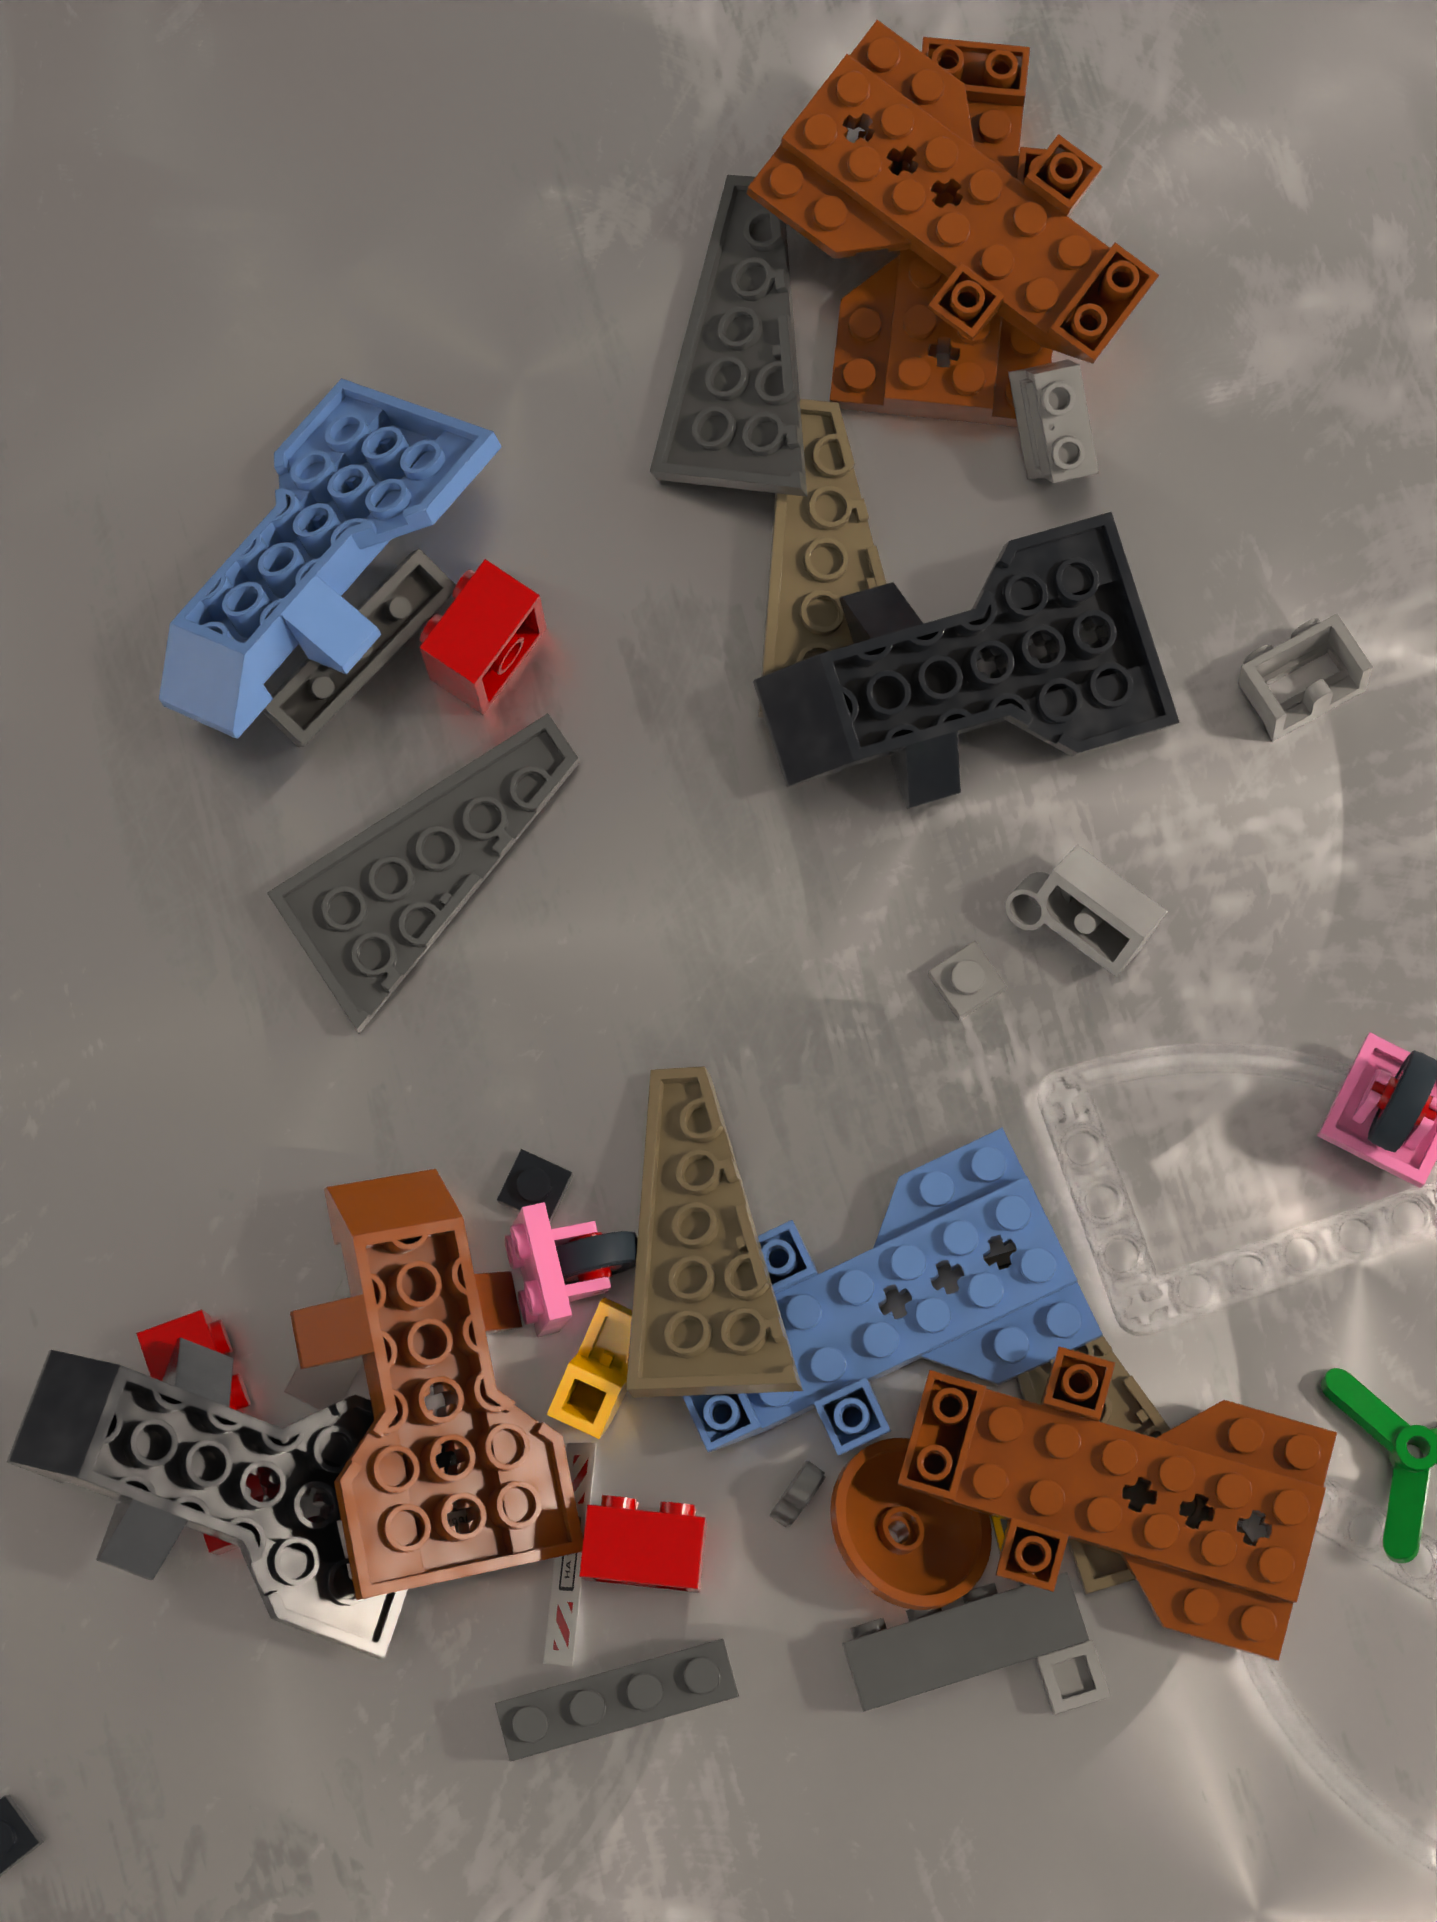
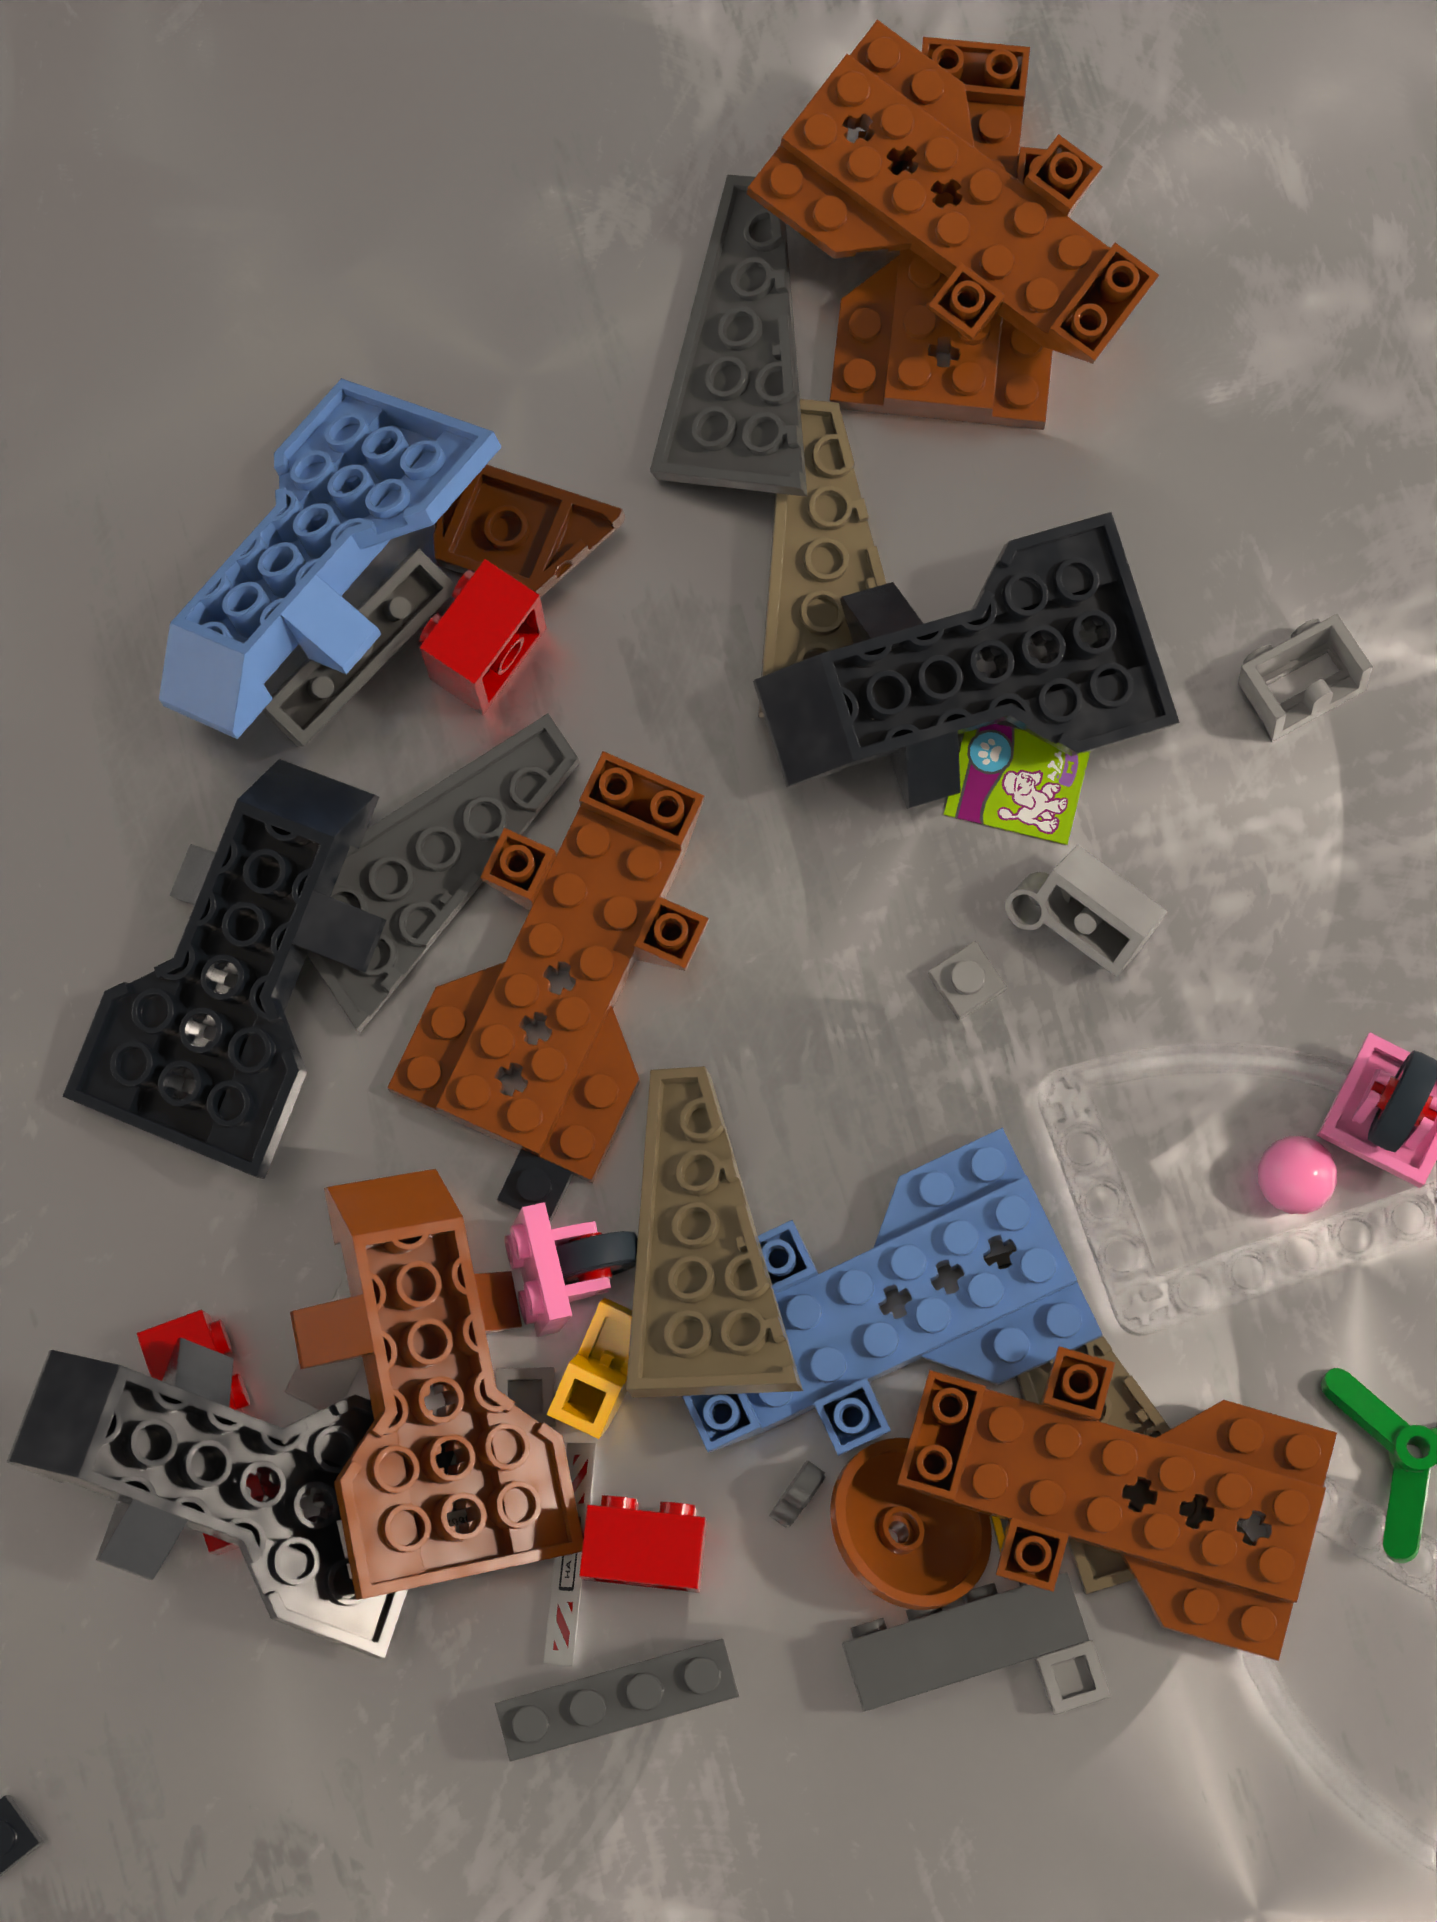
(254, 917): none -> black piece
(521, 528): none -> reddish brown wing
(530, 1389): none -> light grey plate
(588, 915): none -> dark orange piece
(1017, 783): none -> sticker
(1053, 421): light grey window -> none
(1297, 1175): none -> bright pink piece

